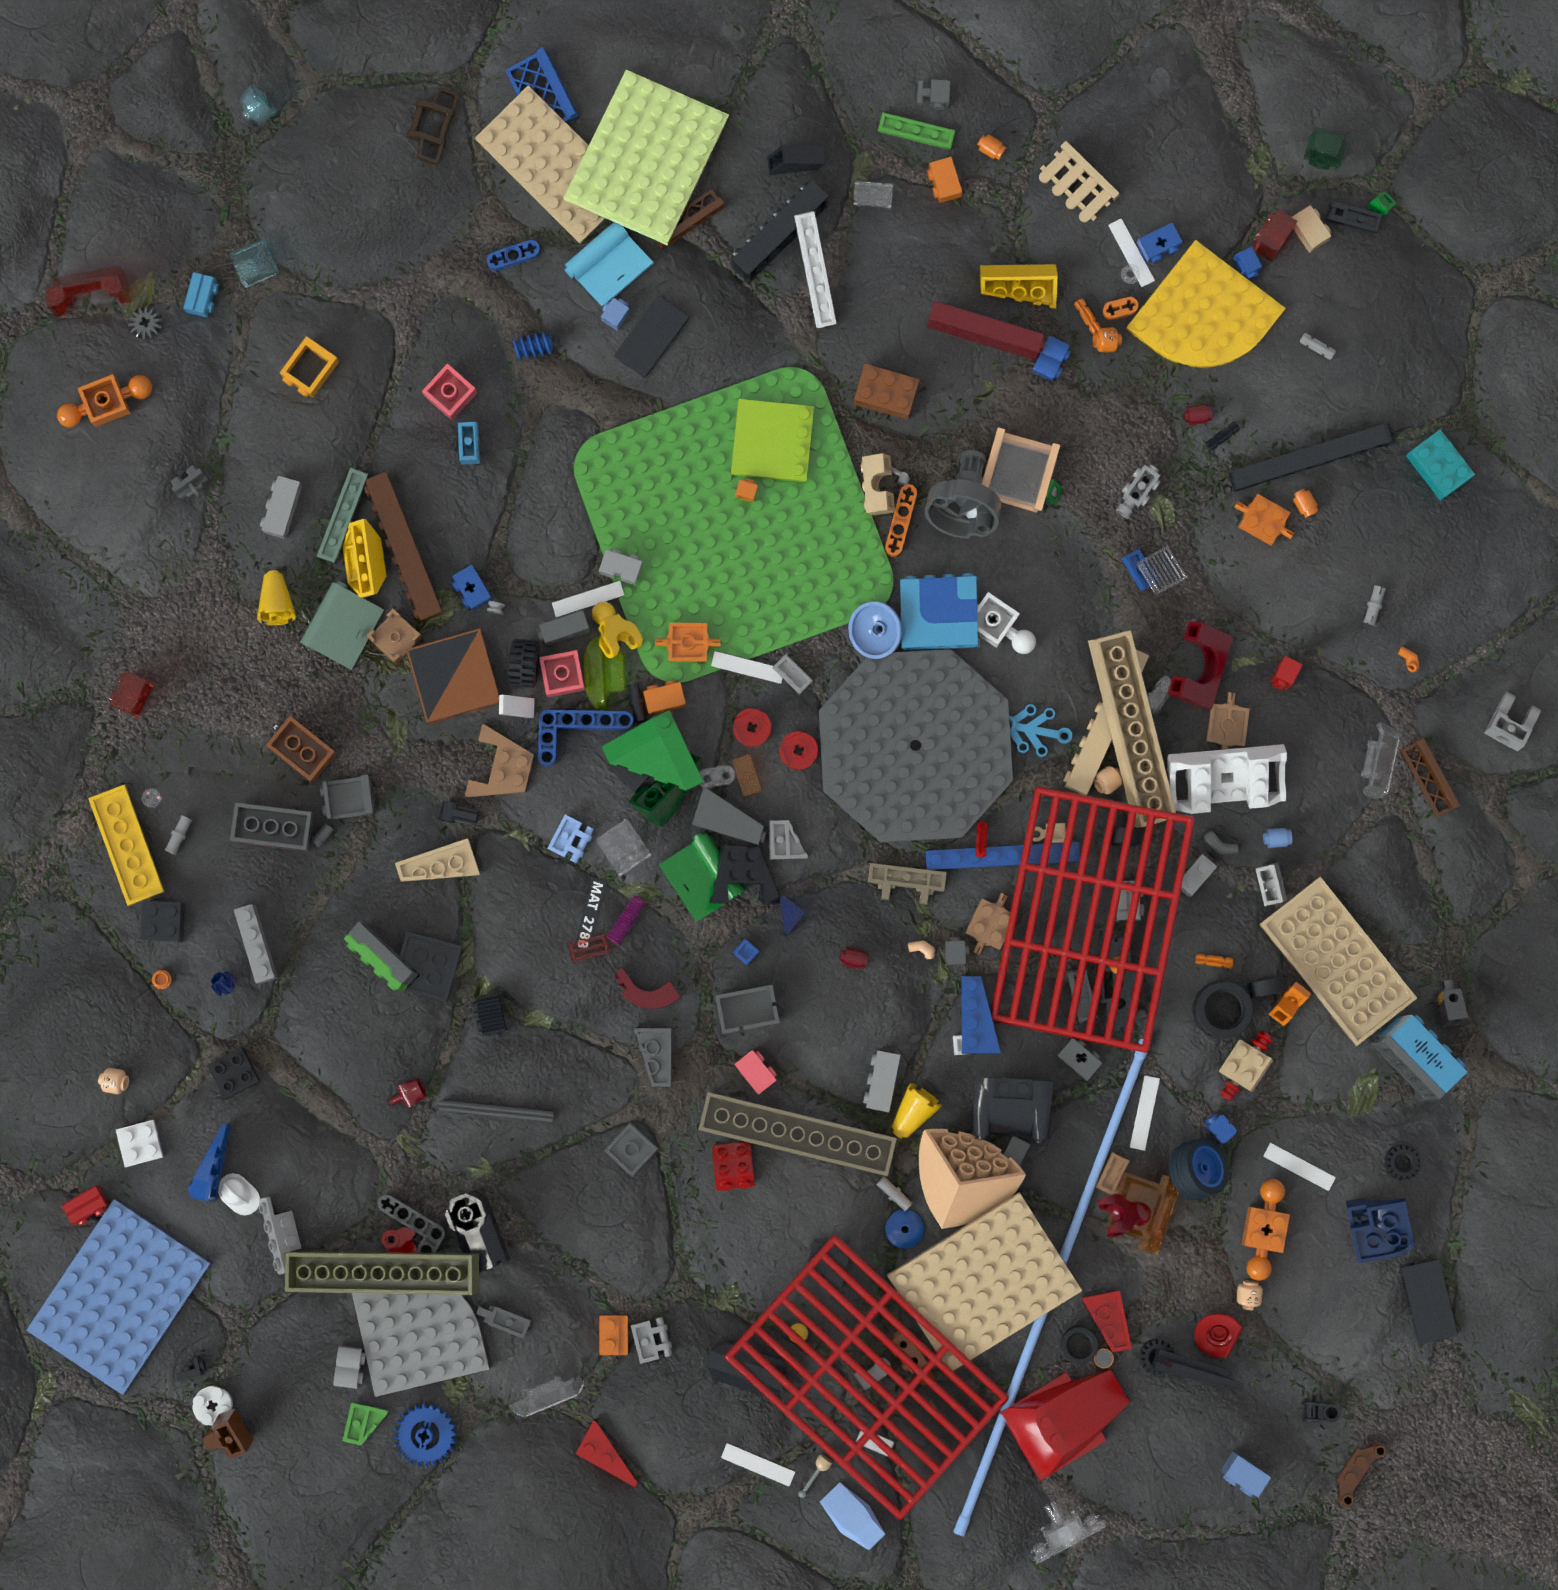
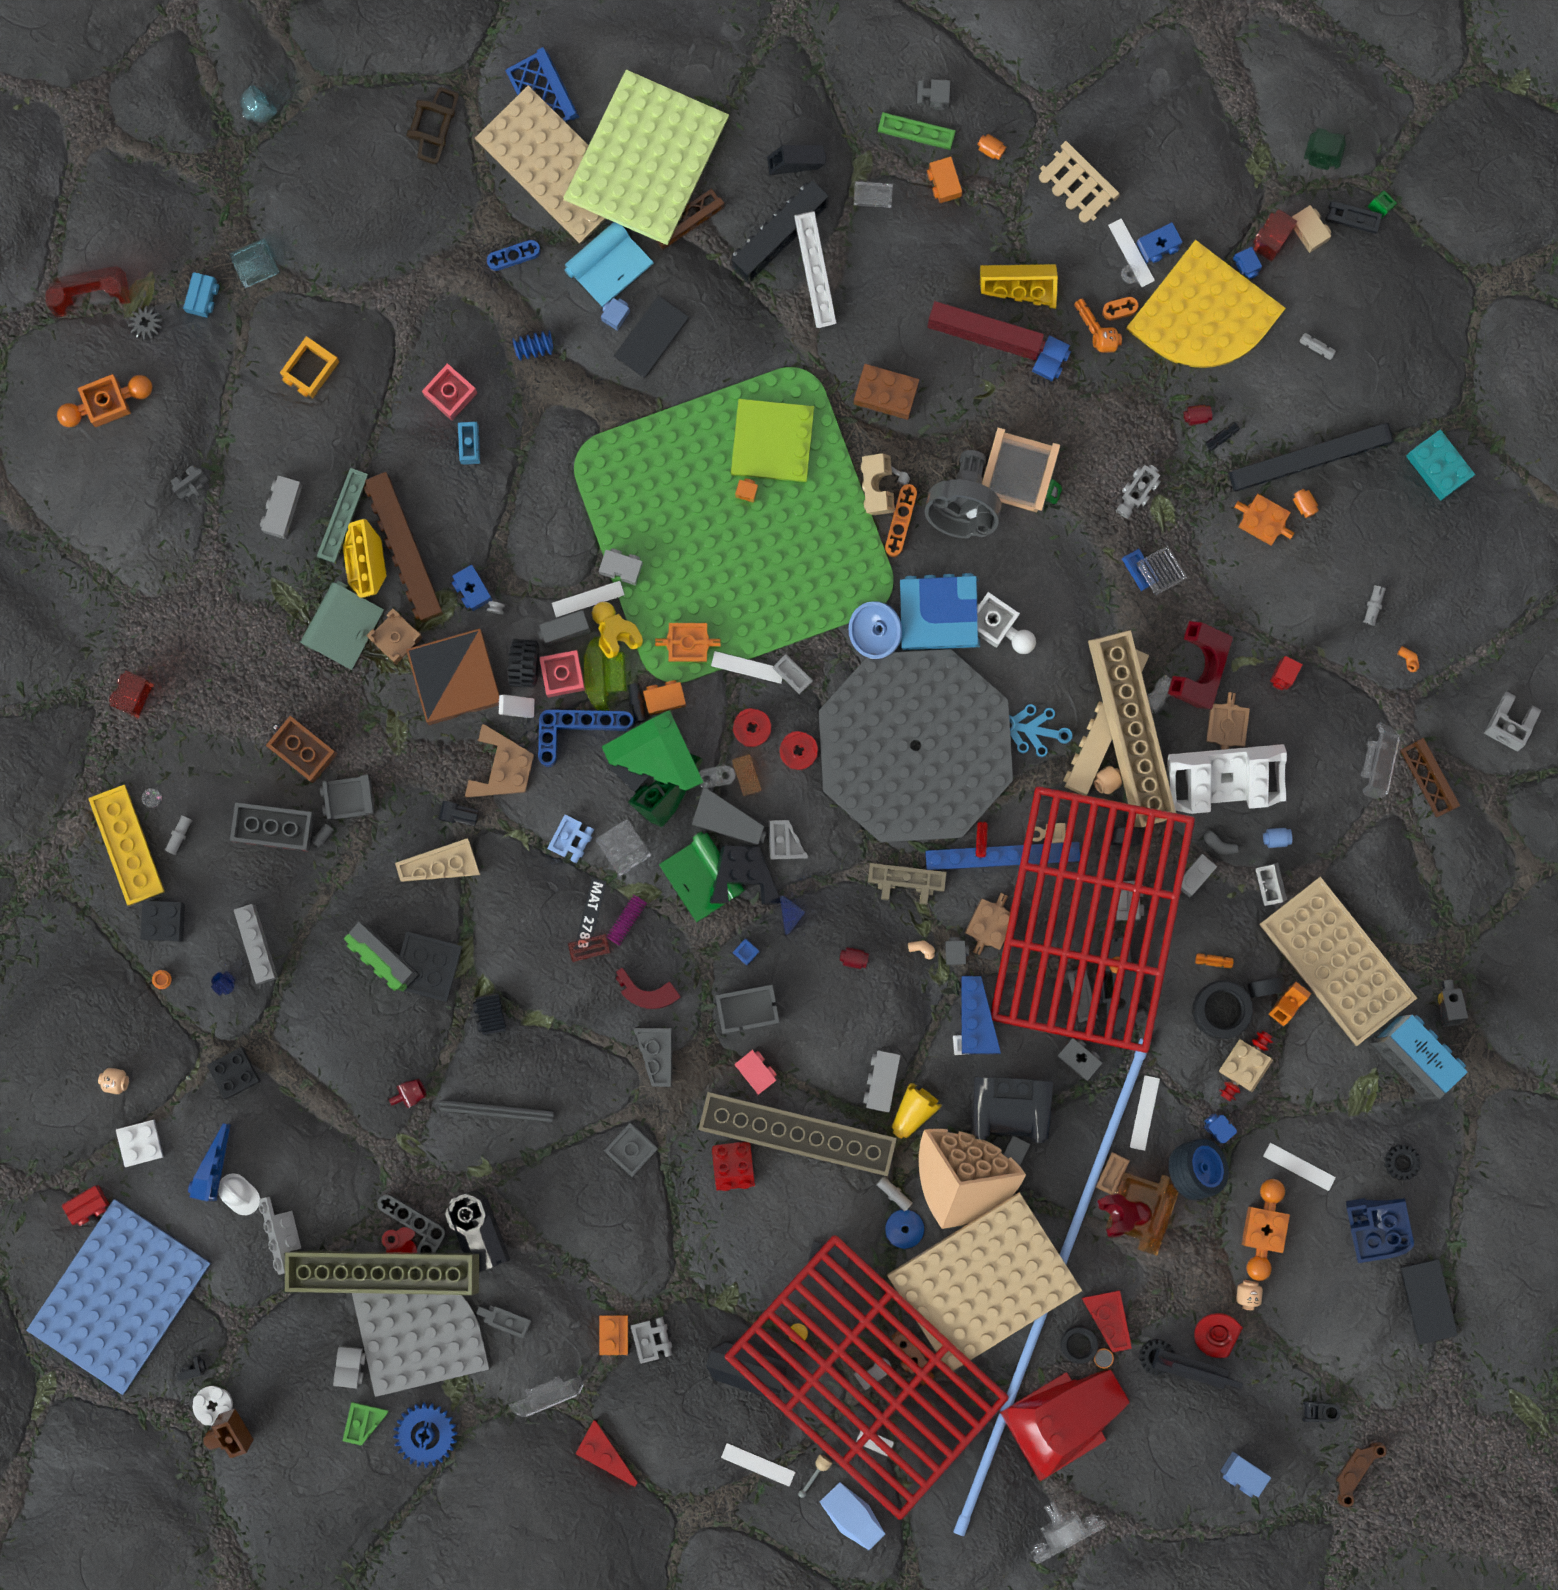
(275, 601): yellow cone -> none

